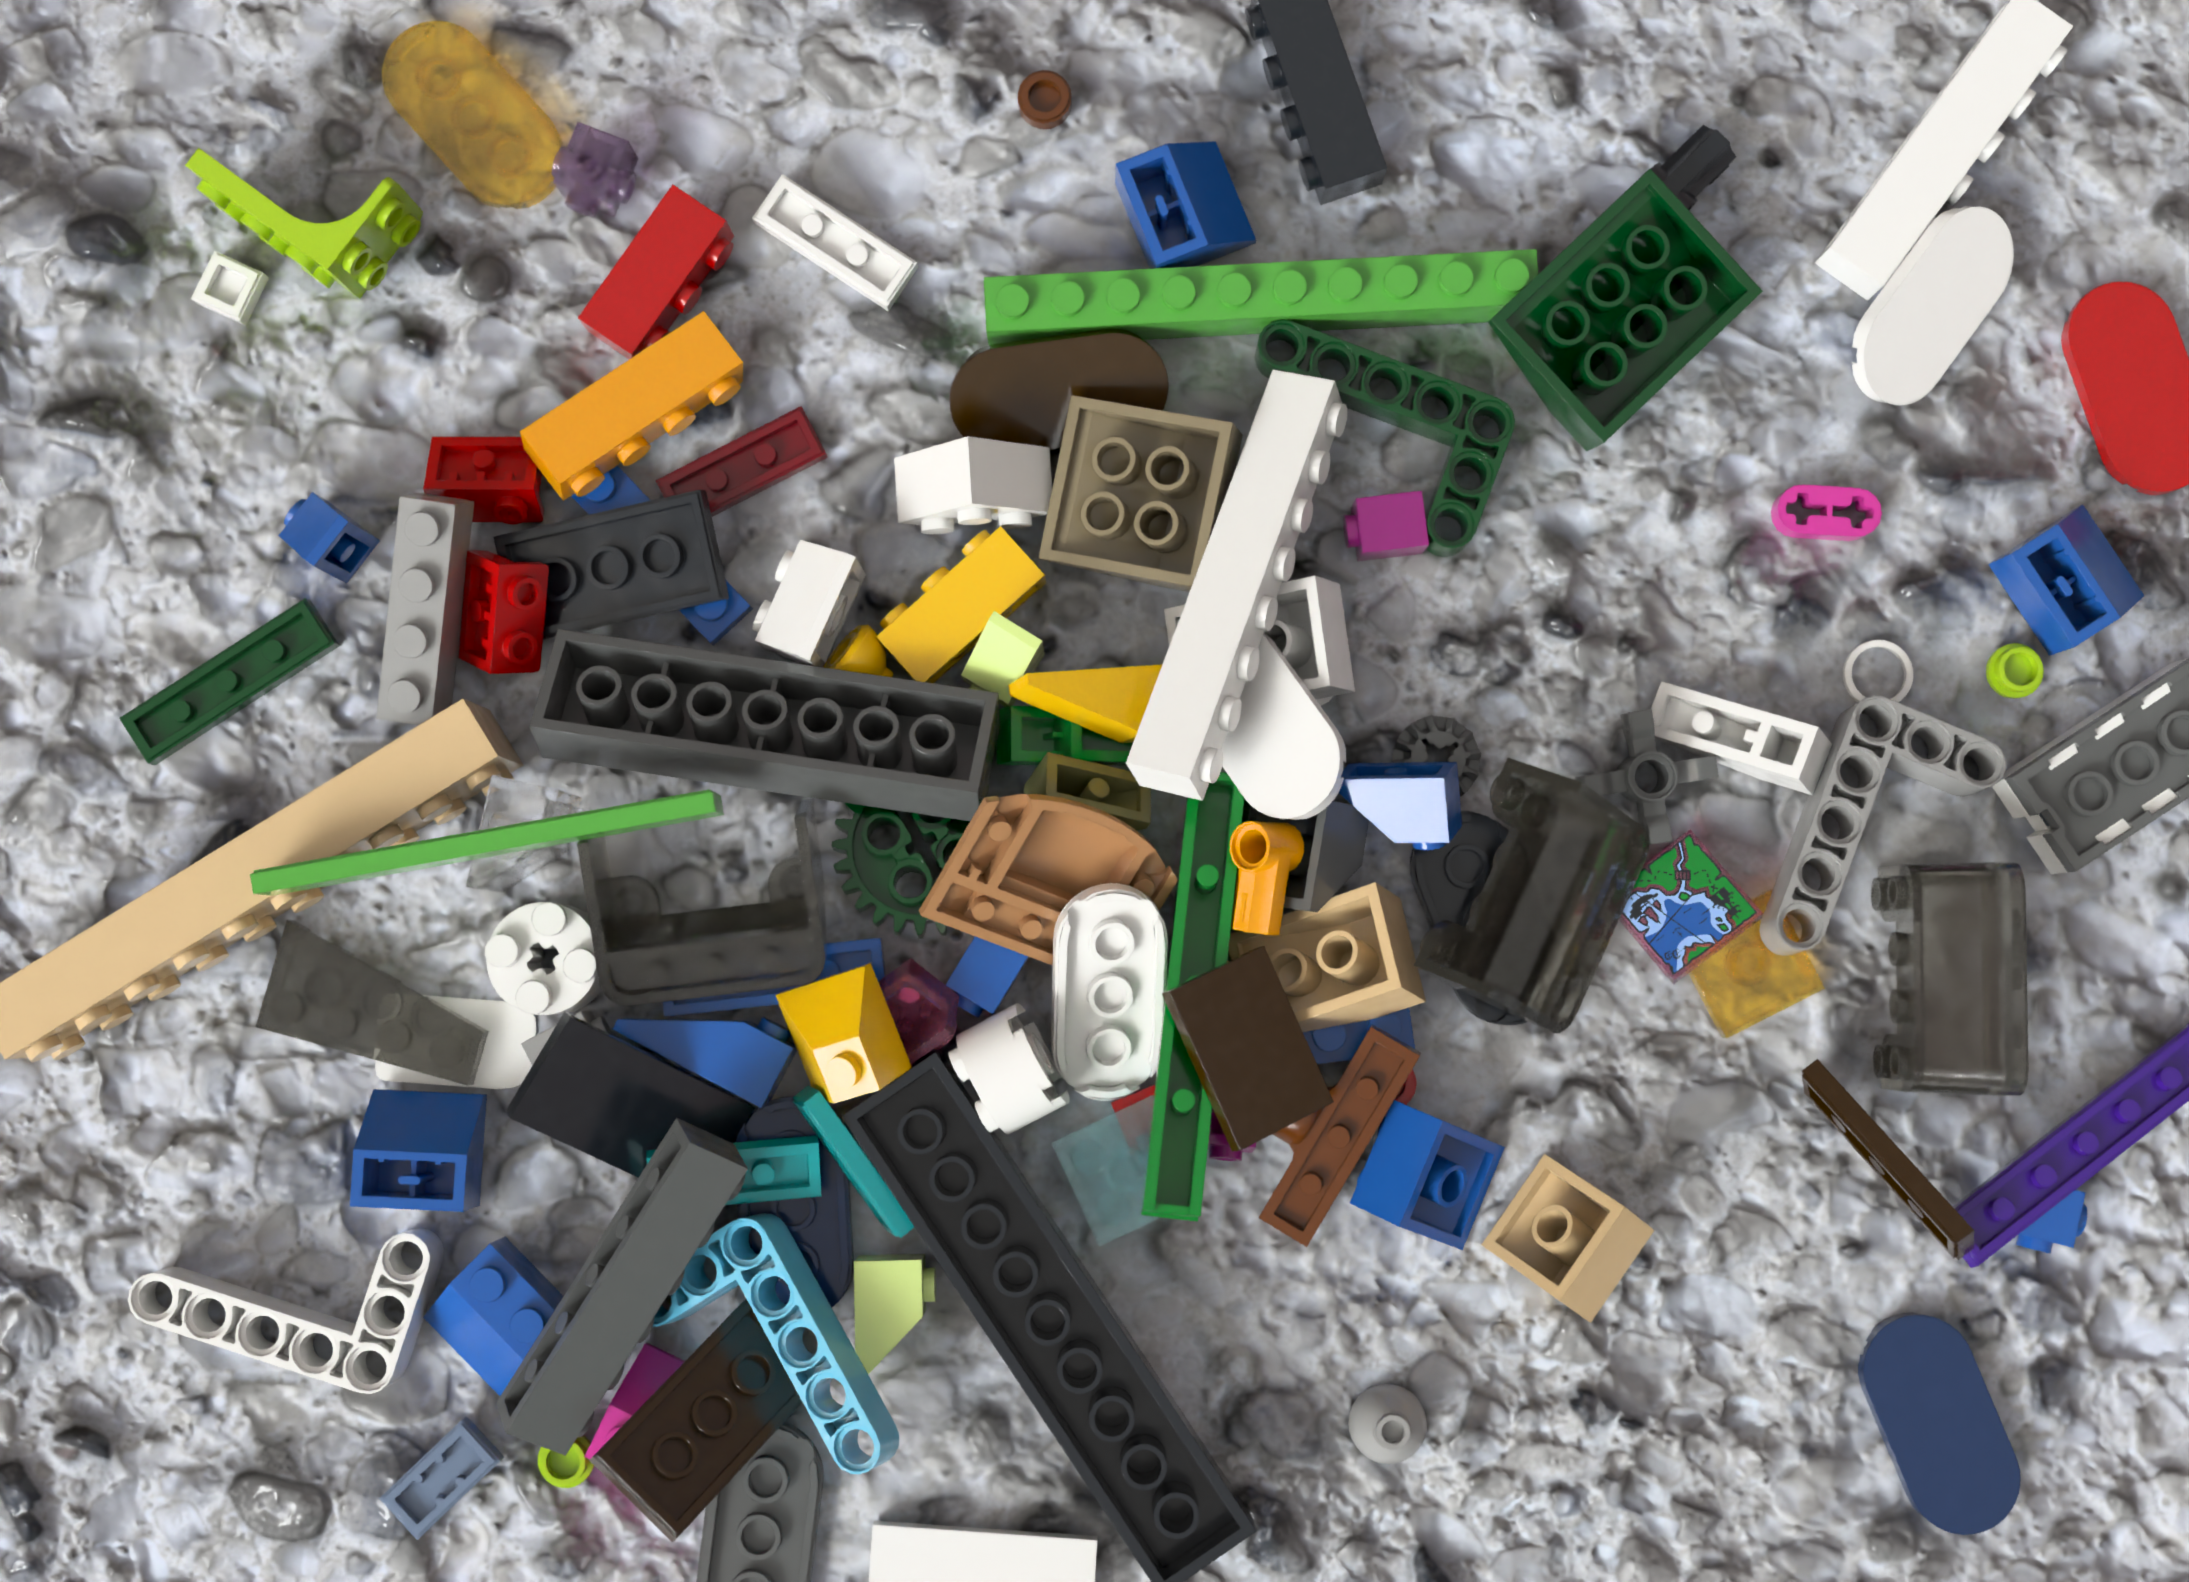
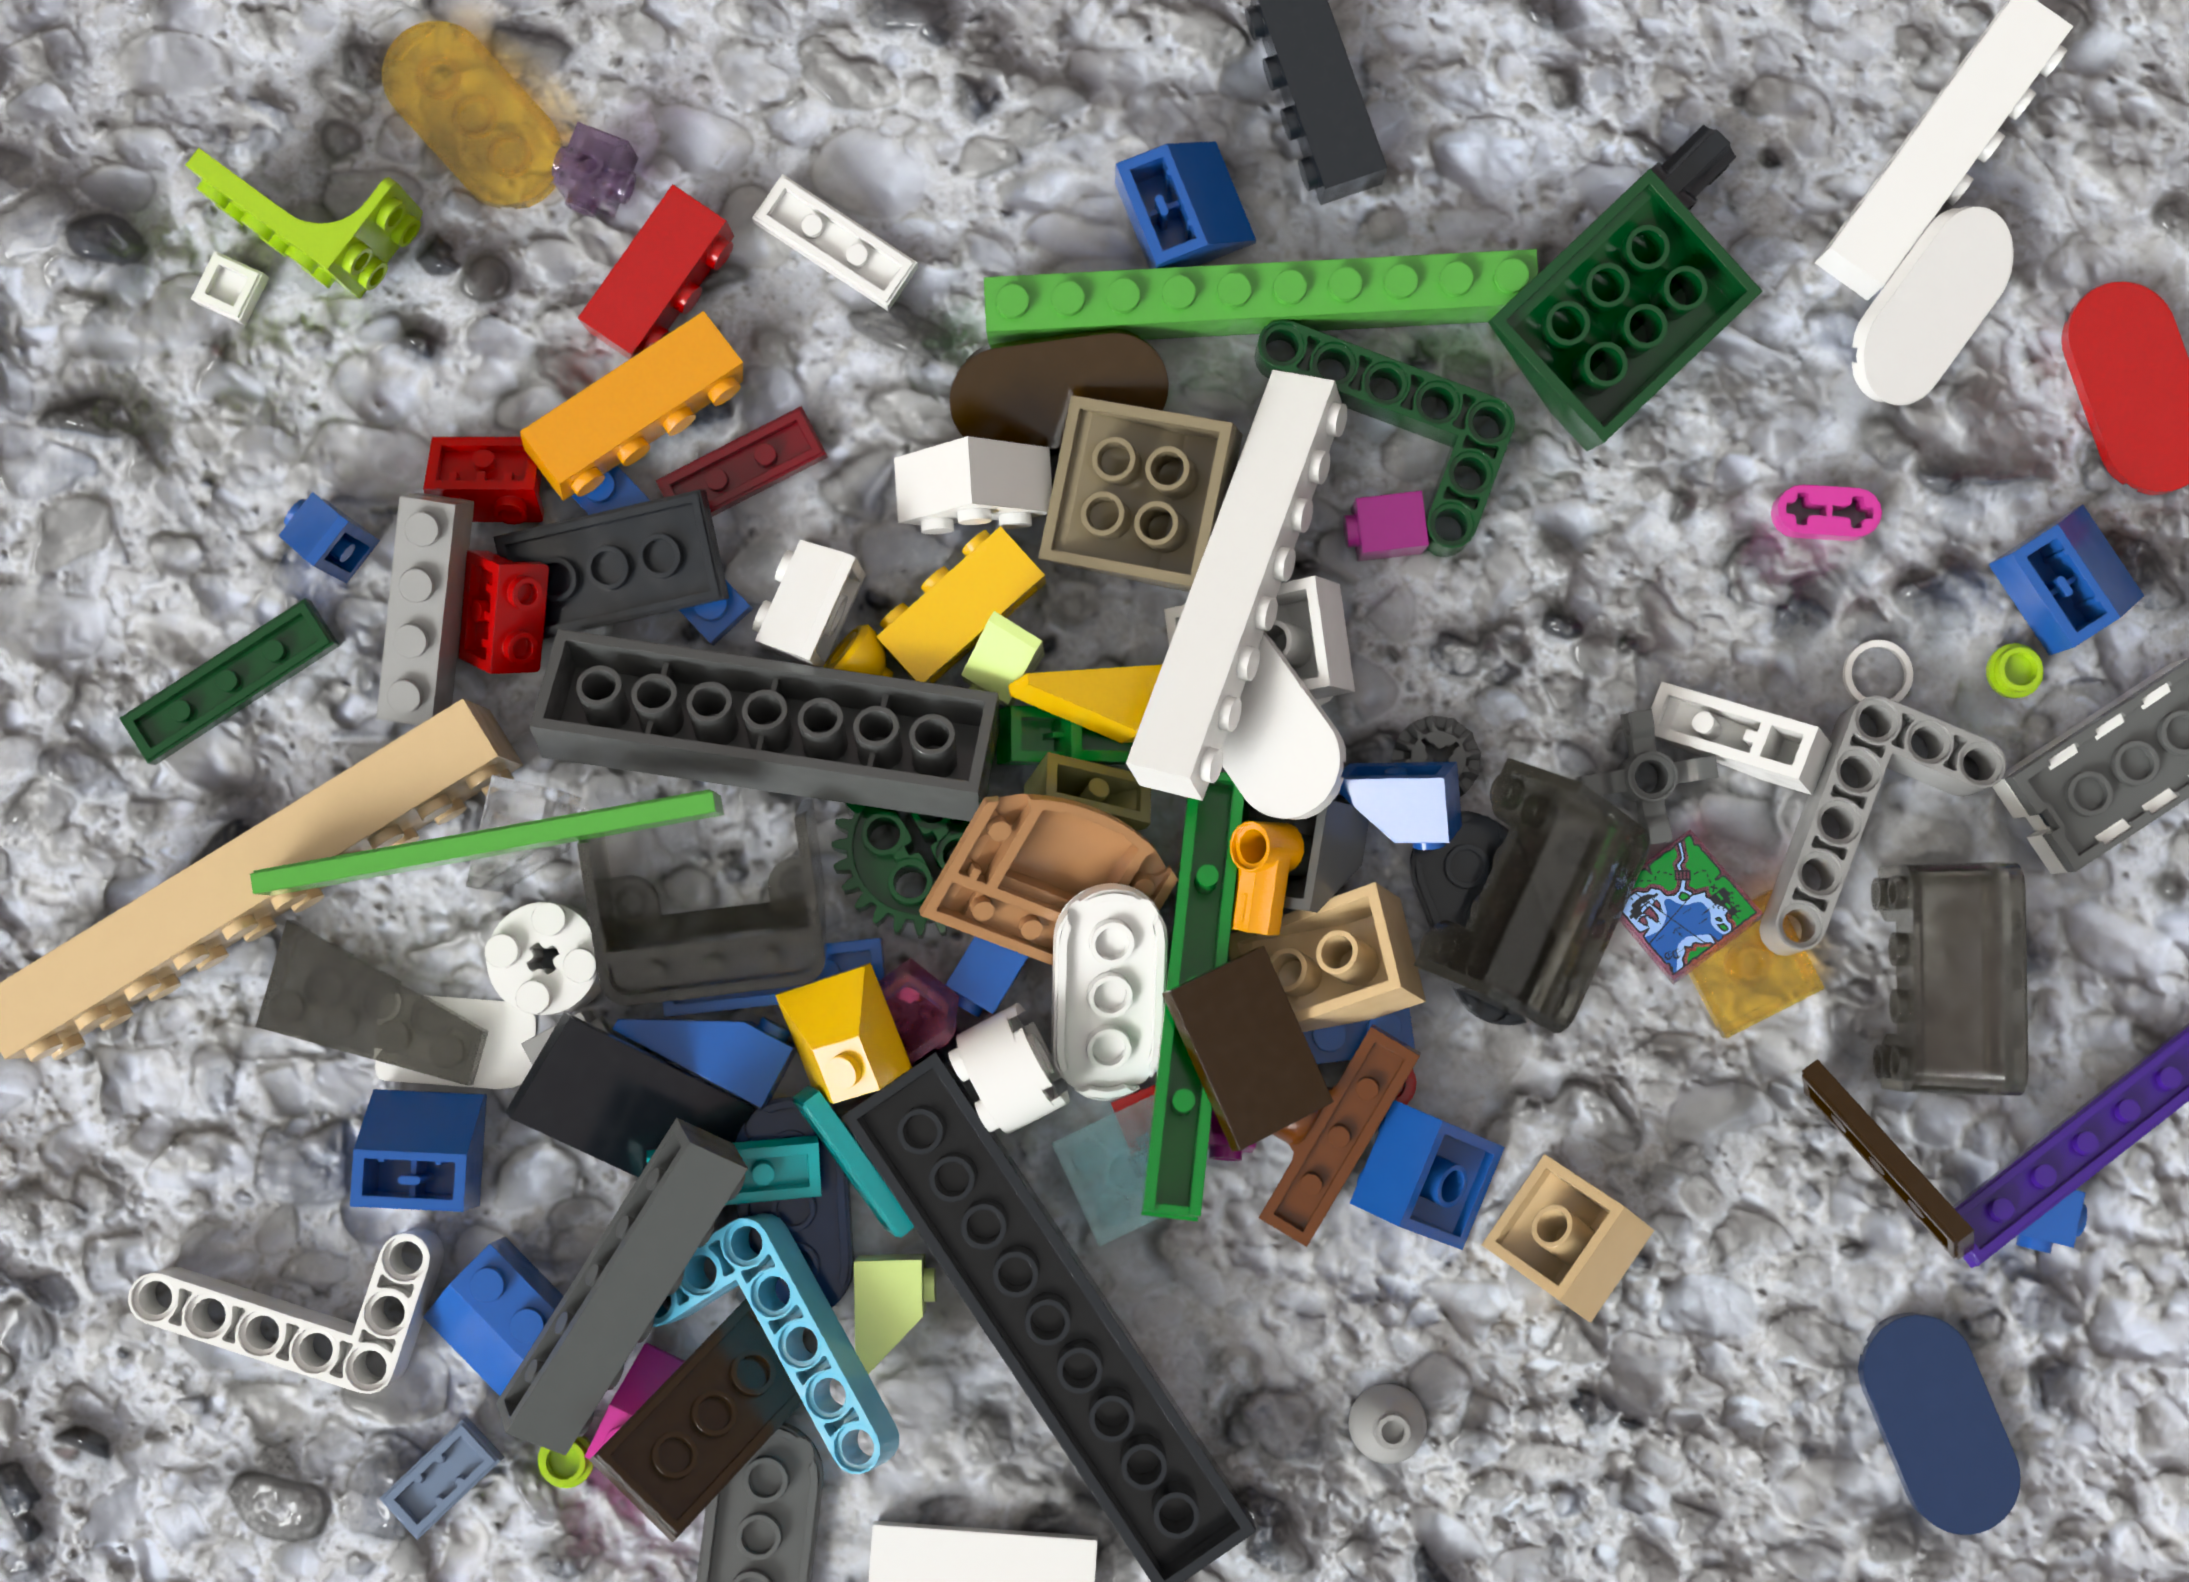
(1044, 99): reddish brown tile -> none

